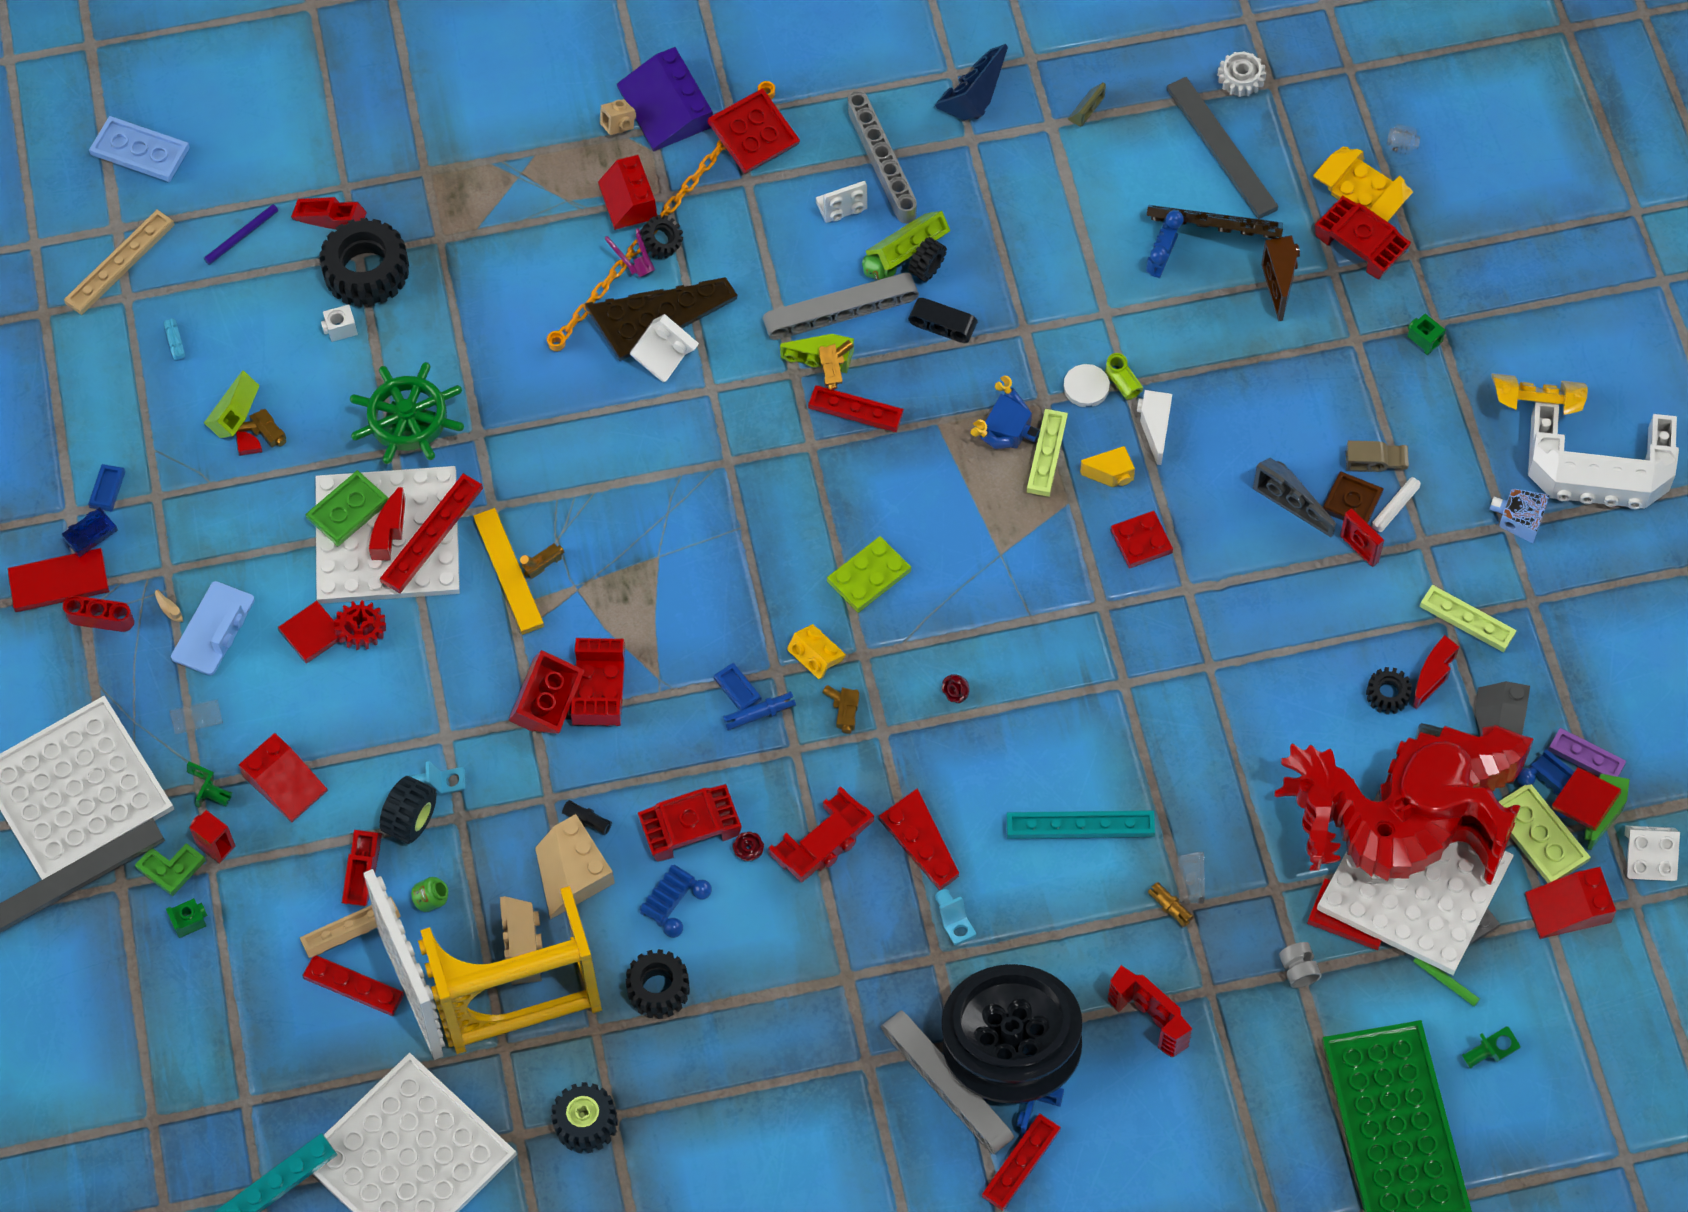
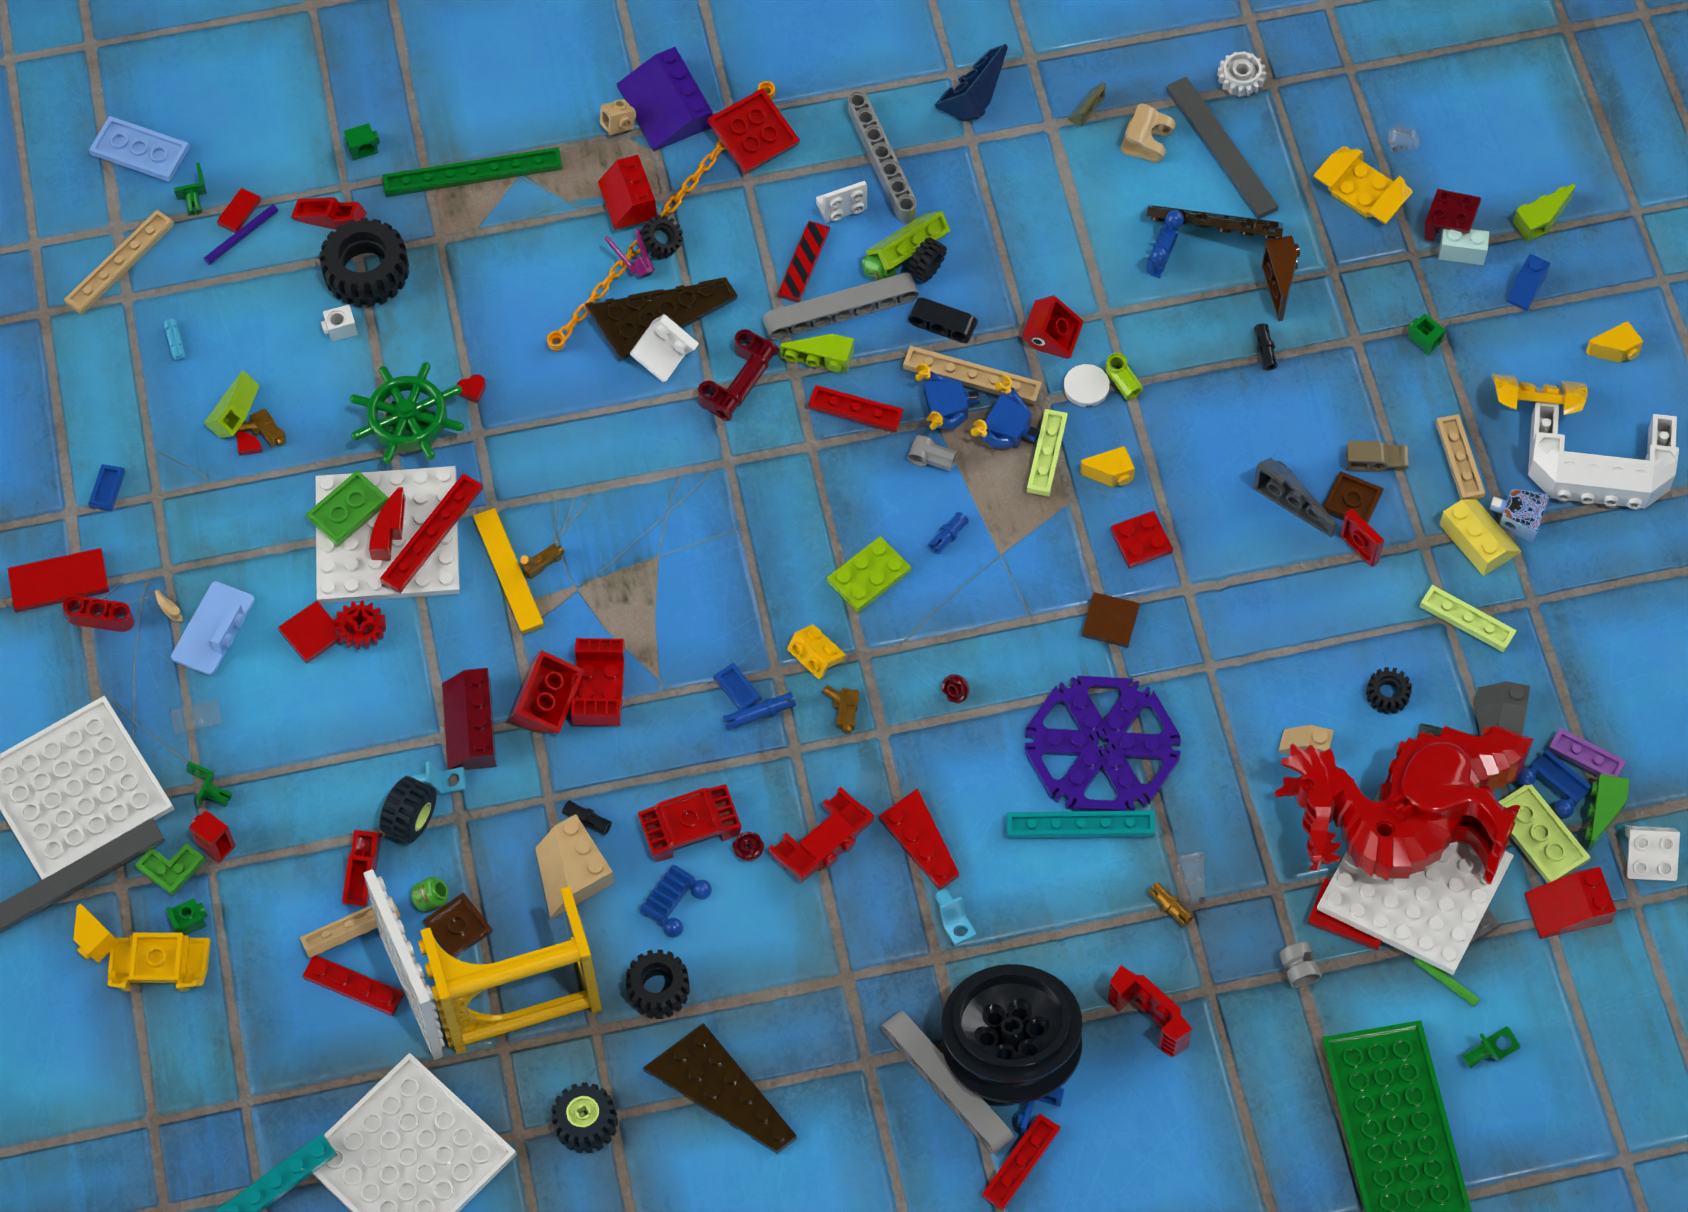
(89, 532): clear blue bracket -> none
(92, 936): none -> yellow slope
(159, 960): none -> yellow piece
(192, 192): none -> green bracket
(239, 210): none -> red tile
(282, 777): red slope -> none
(361, 141): none -> green brick
(457, 925): none -> reddish brown tile
(469, 720): none -> dark red slope
(472, 172): none -> green tile
(472, 388): none -> red tile
(519, 932): tan wedge -> none
(715, 1082): none -> dark brown wing
(757, 354): none -> dark red piece
(803, 261): none -> red tile
(830, 360): pearl gold piece -> none
(925, 452): none -> light grey piece
(945, 399): none -> torso
(948, 532): none -> blue pin
(971, 374): none -> tan plate
(1052, 327): none -> red slope
(1094, 758): none -> dark purple plate
(1110, 619): none -> reddish brown tile
(1138, 135): none -> tan piece
(1154, 420): white slope -> none
(1265, 346): none -> black pin
(1304, 736): none -> tan slope
(1363, 234): red plate -> none
(1396, 504): white axle -> none
(1435, 670): red slope -> none
(1452, 212): none -> dark red bracket
(1460, 457): none -> tan plate
(1464, 247): none -> light aqua brick
(1478, 535): none -> light yellow slope
(1528, 282): none -> blue slope
(1539, 216): none -> lime slope
(1586, 799): red tile -> none
(1616, 344): none -> yellow slope

